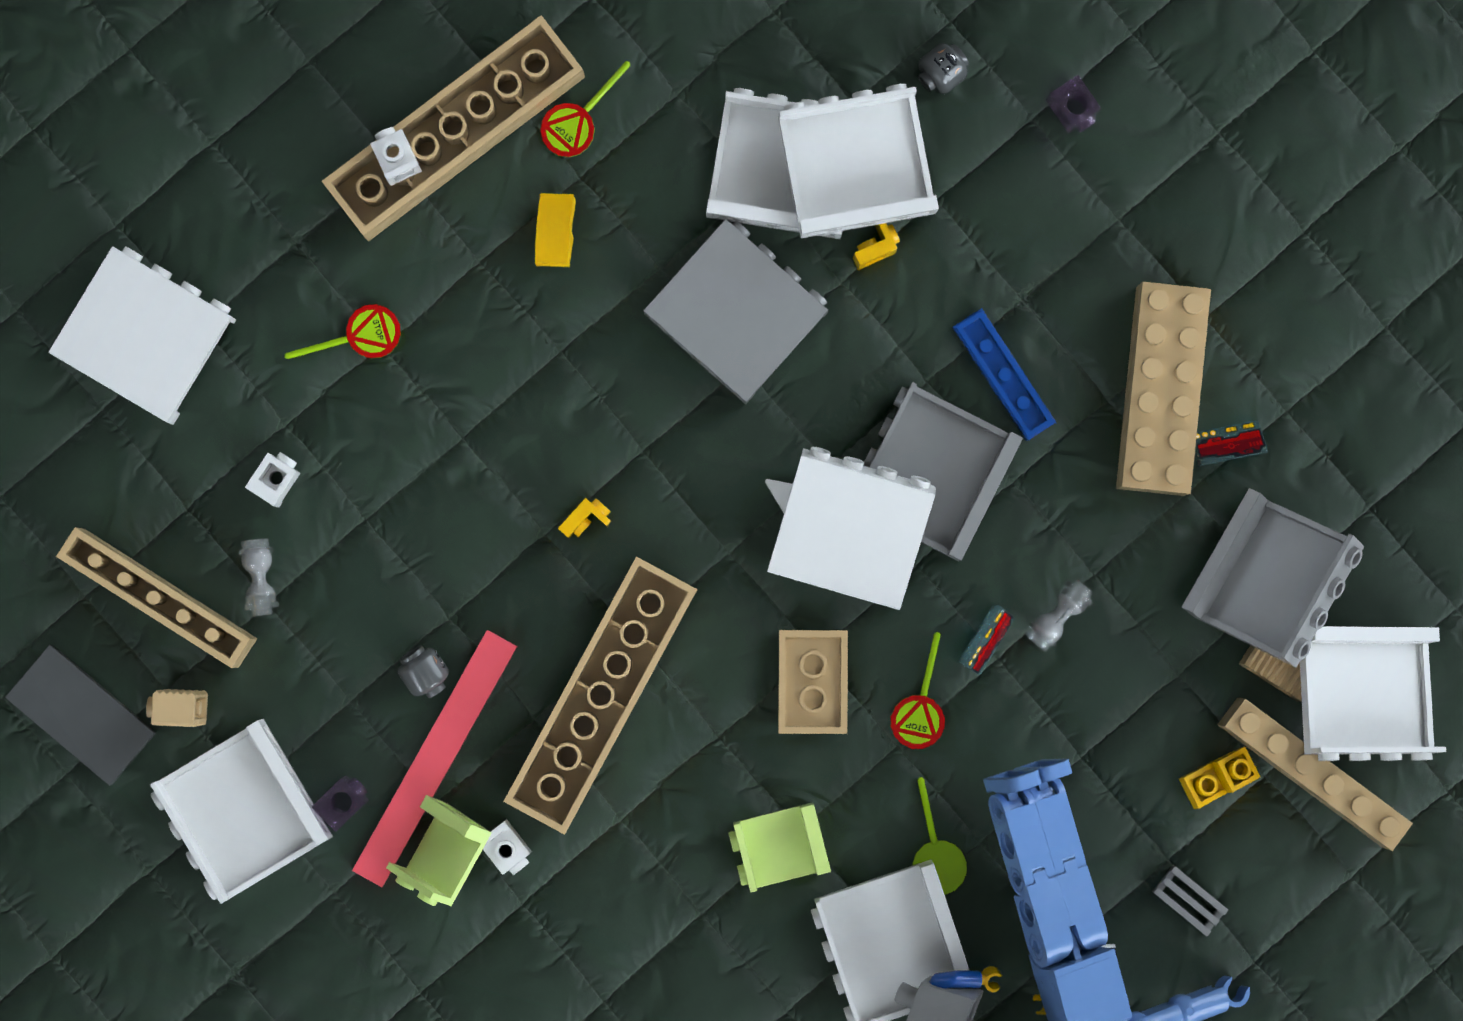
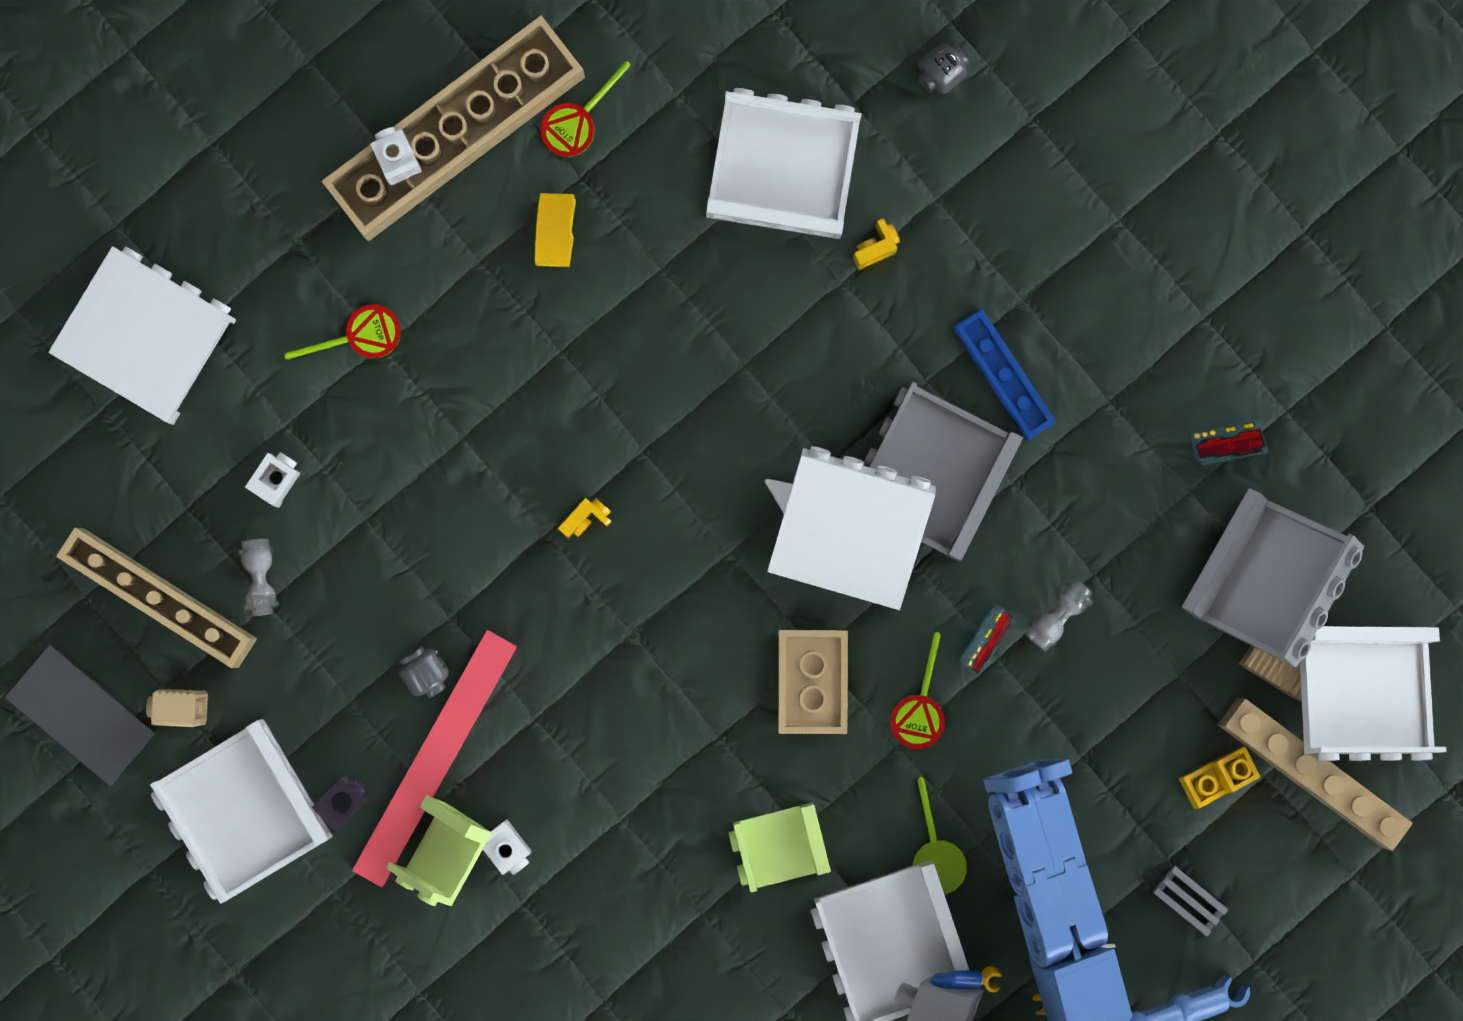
(600, 695): tan brick -> none
(736, 310): light grey panel -> none
(856, 161): white panel -> none
(1074, 90): clear purple brick -> none
(1163, 388): tan brick -> none

